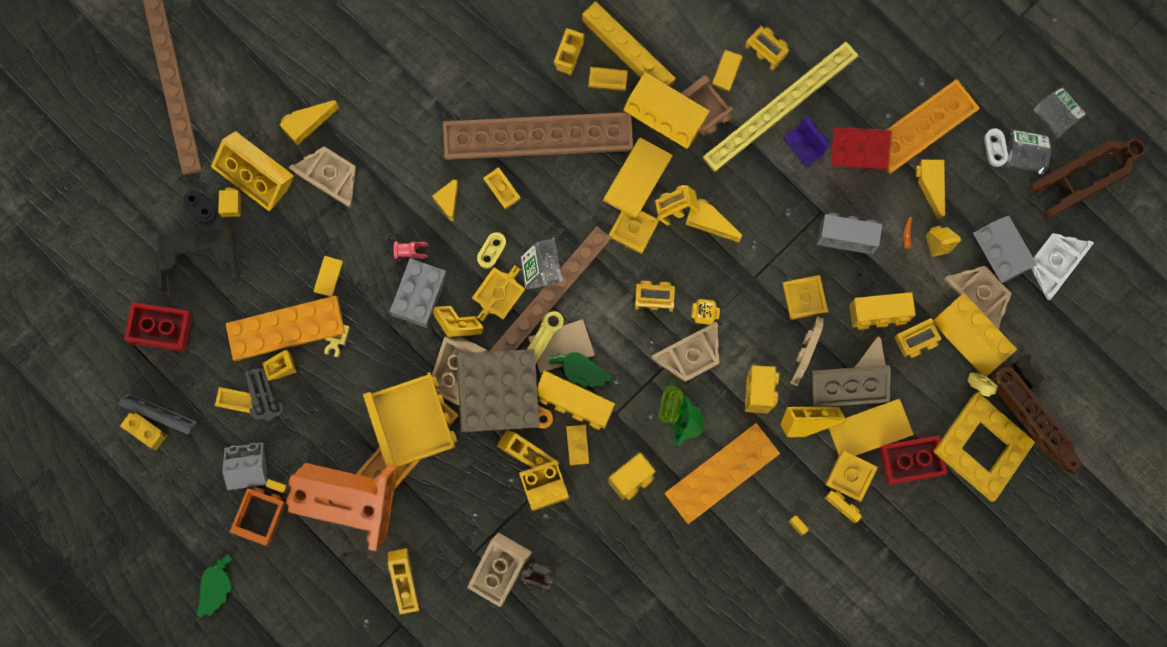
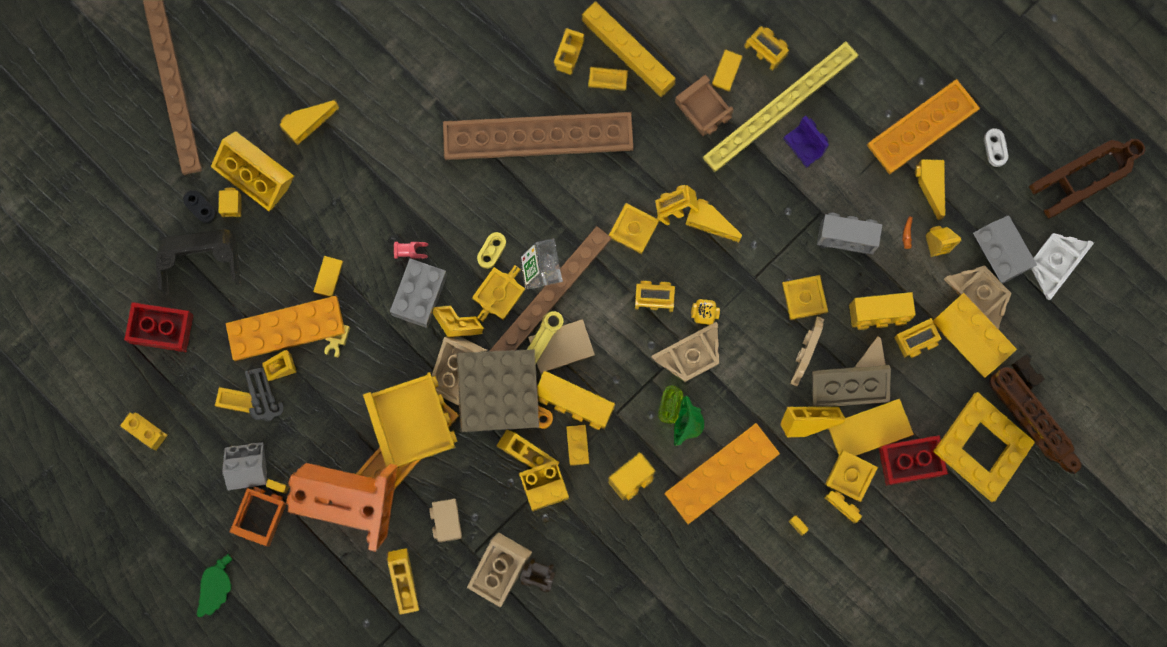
(158, 413): dark grey tile -> none
(329, 174): tan wing -> none
(446, 199): yellow slope -> none
(446, 520): none -> tan brick
(501, 188): yellow plate -> none
(581, 369): green animal -> none
(637, 178): yellow tile -> none
(666, 110): yellow slope -> none
(760, 389): yellow brick -> none
(861, 148): red brick -> none
(982, 383): light yellow plate -> none
(1029, 151): clear slope -> none
(1059, 112): clear slope -> none

